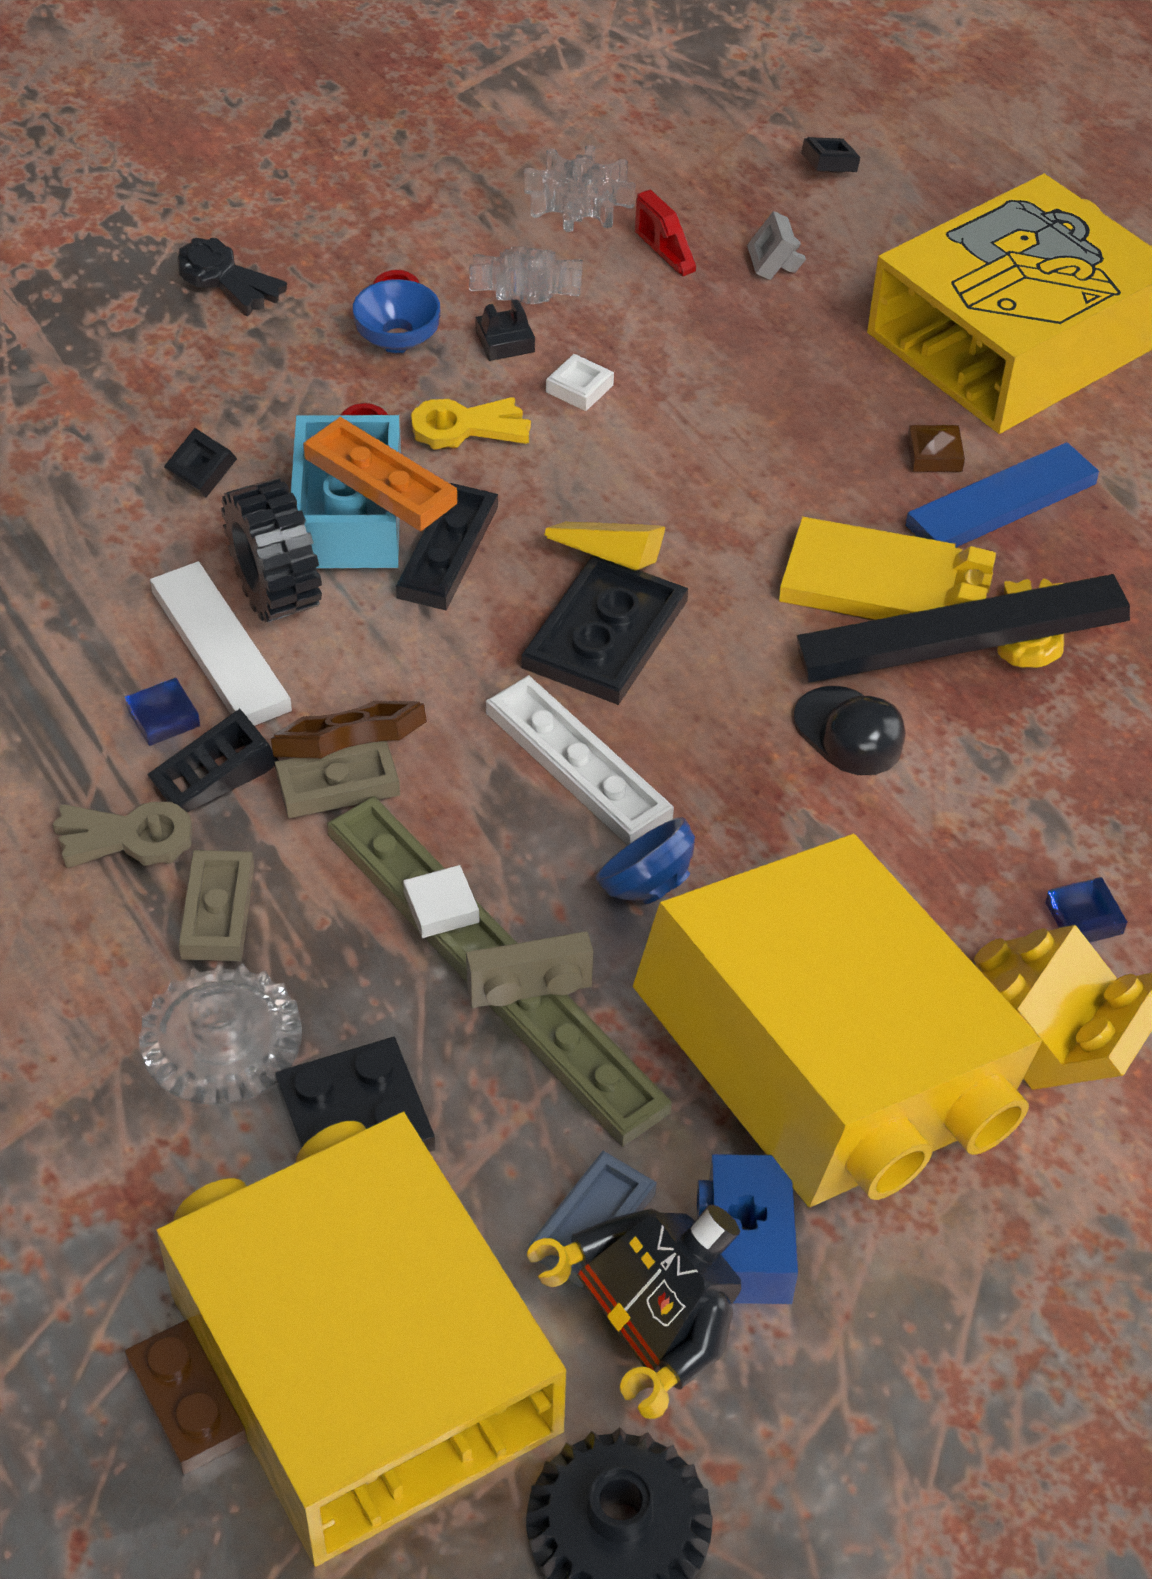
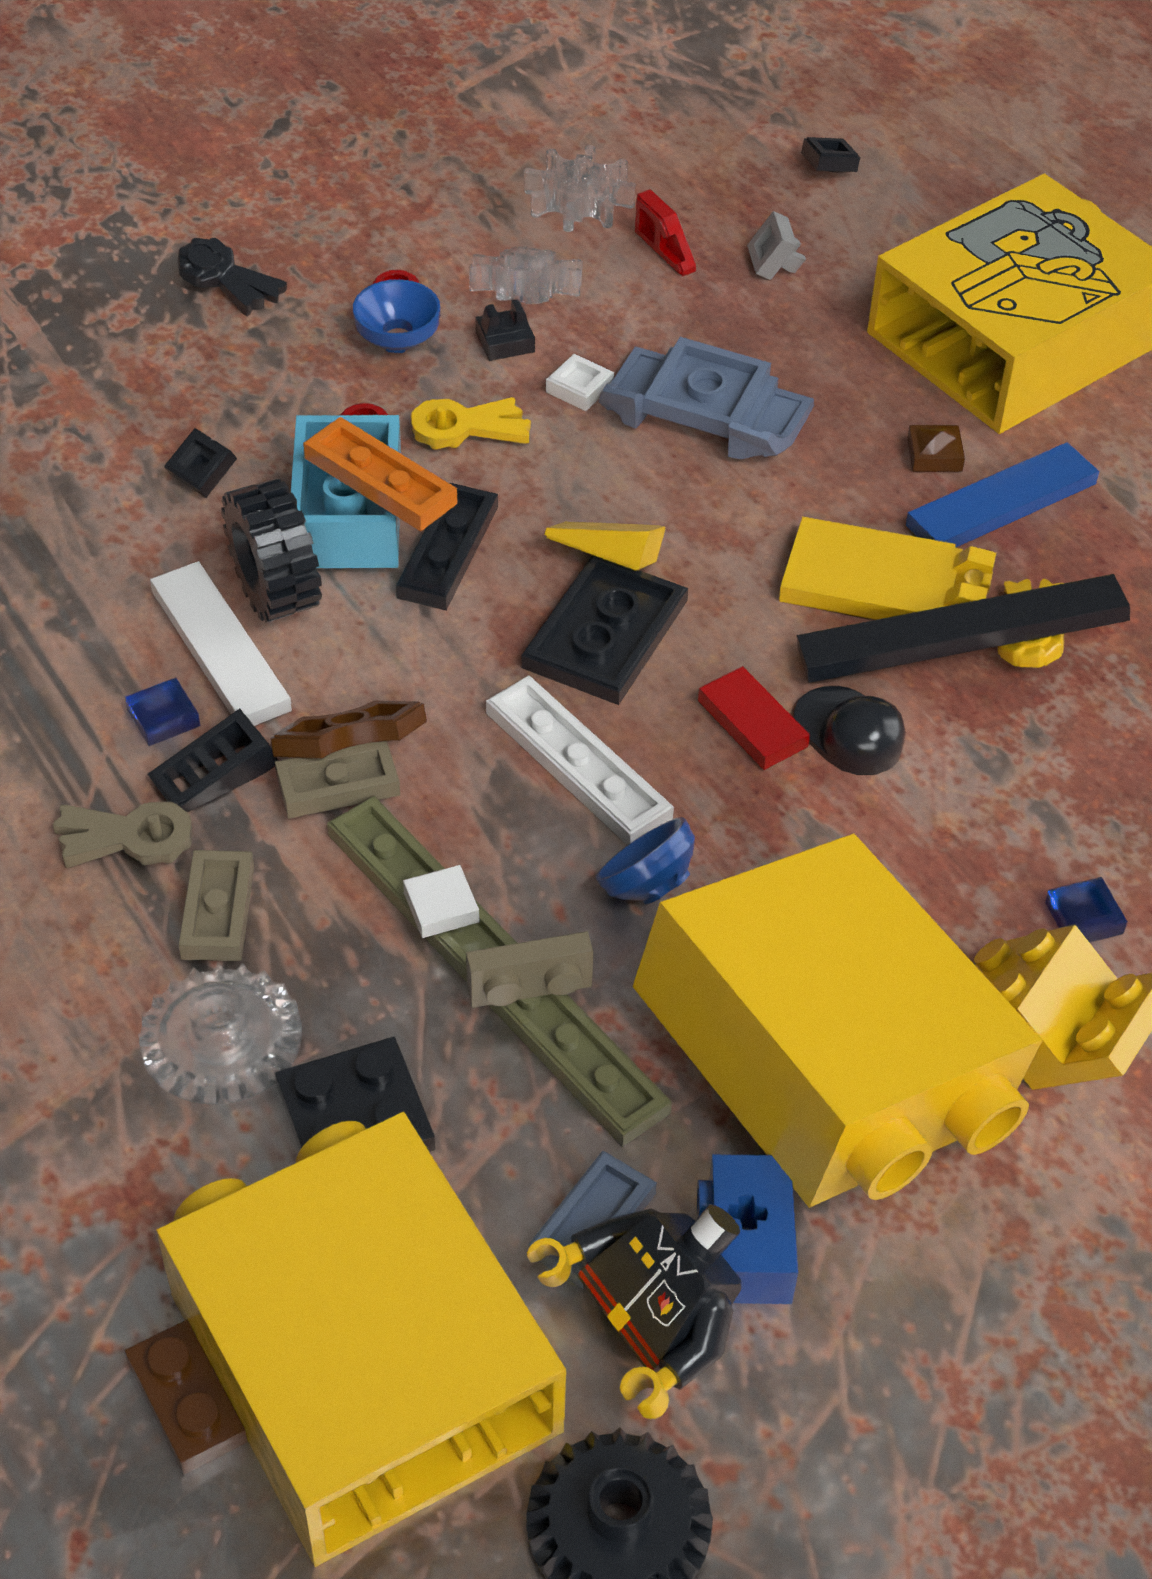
(710, 393): none -> sand blue piece
(753, 718): none -> red tile

